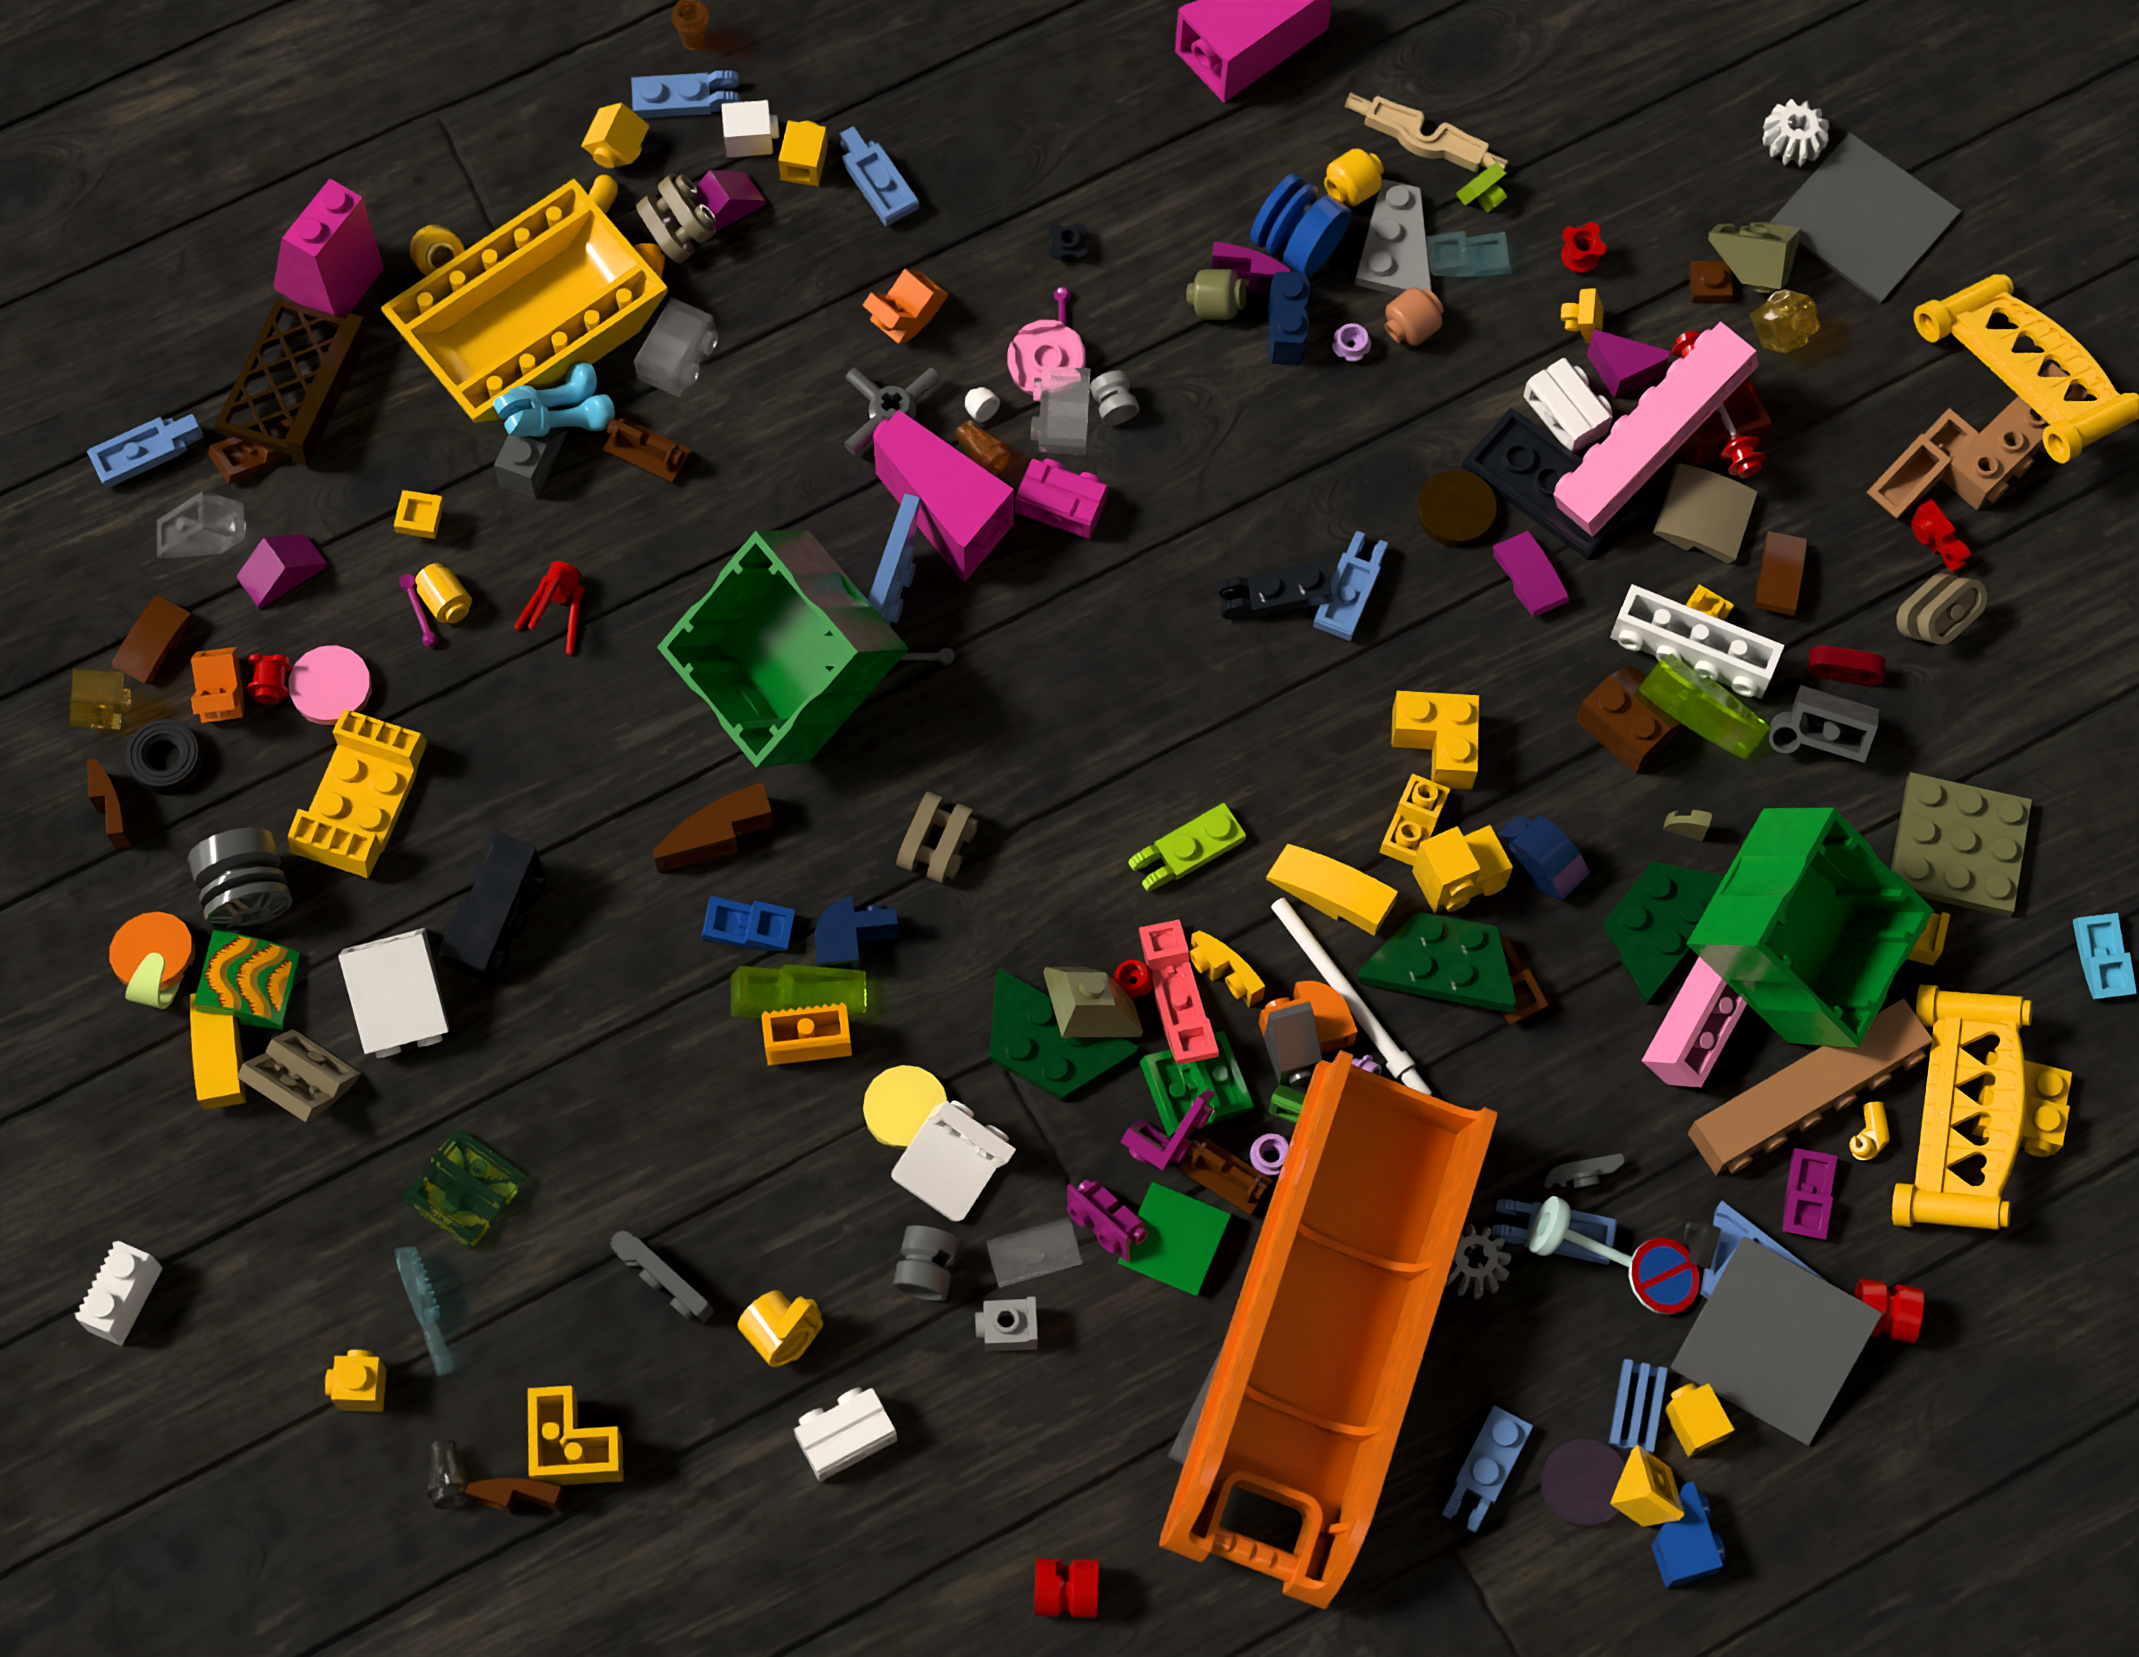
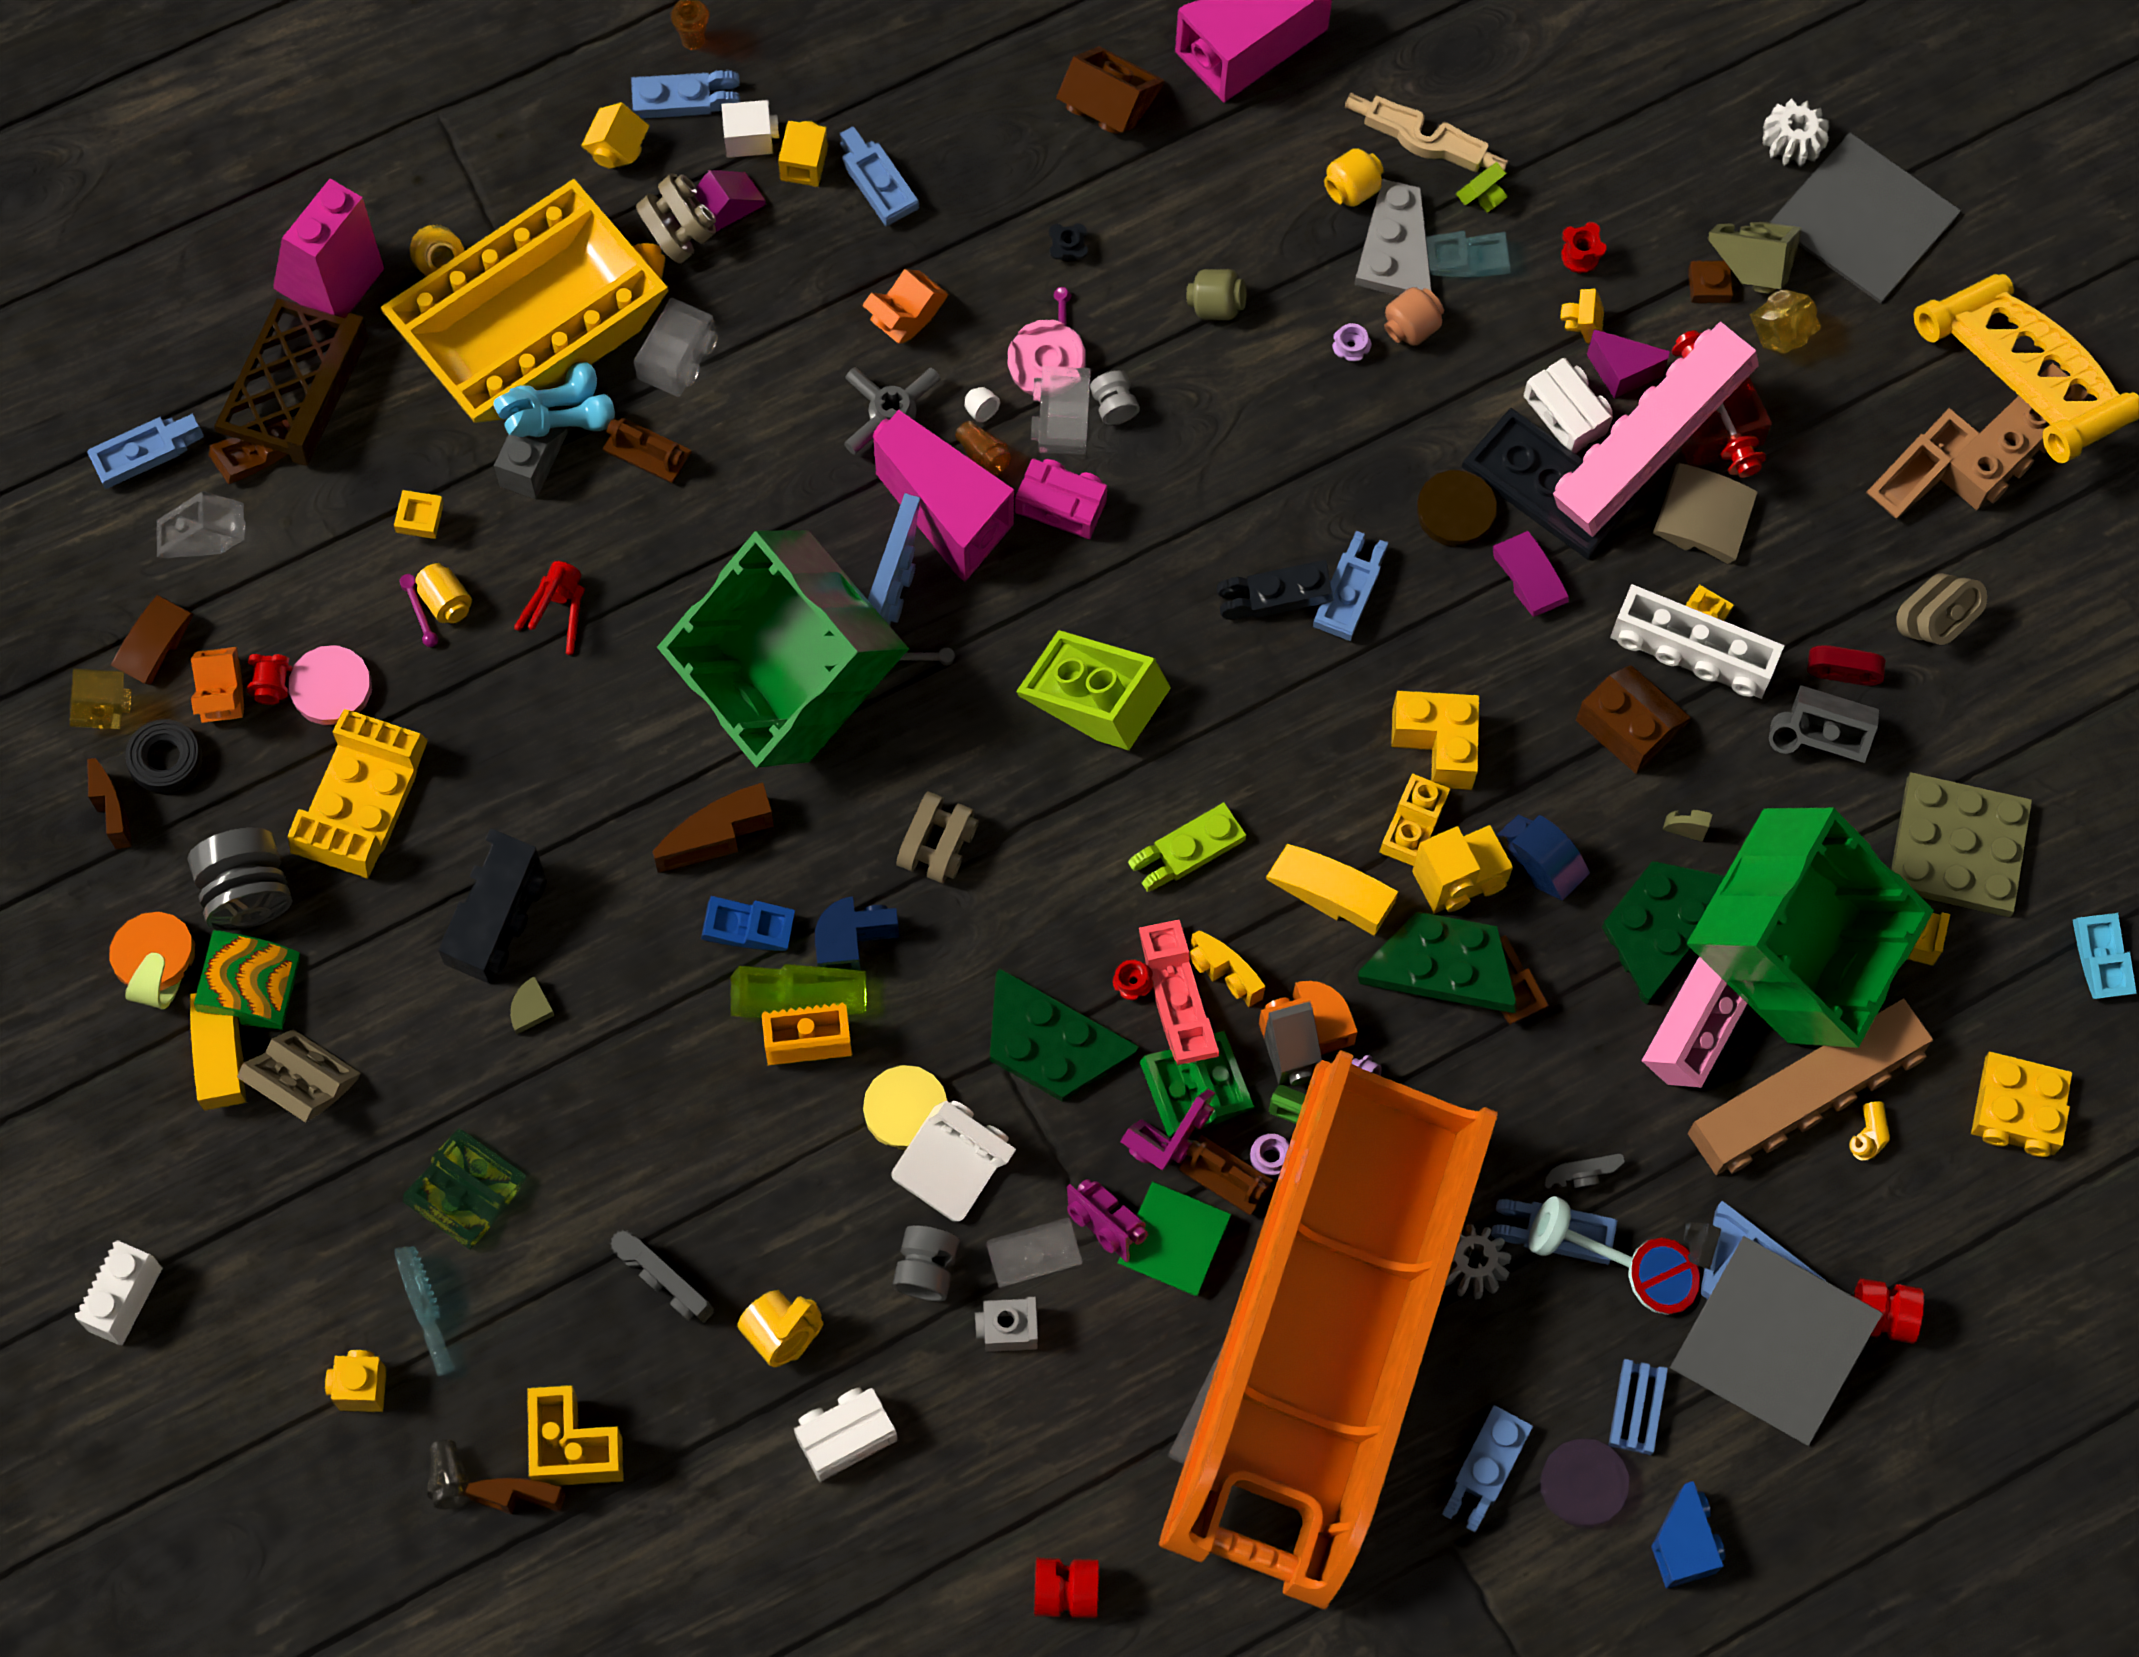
(279, 566): magenta slope -> none
(394, 992): white slope -> none
(529, 1006): none -> olive tile
(604, 192): yellow arm -> none
(1090, 1004): olive slope -> none
(1096, 688): none -> lime slope
(1108, 89): none -> reddish brown slope
(1247, 264): magenta slope -> none
(1288, 318): dark blue brick -> none
(1300, 225): blue wheel -> none
(1399, 1062): white bar -> none
(1647, 1490): yellow slope -> none
(1697, 1418): yellow brick -> none
(1704, 706): clear neon green slope -> none
(1780, 573): reddish brown slope -> none
(1809, 1193): magenta slope -> none
(1937, 532): red plate -> none
(1937, 1192): yellow piece -> none

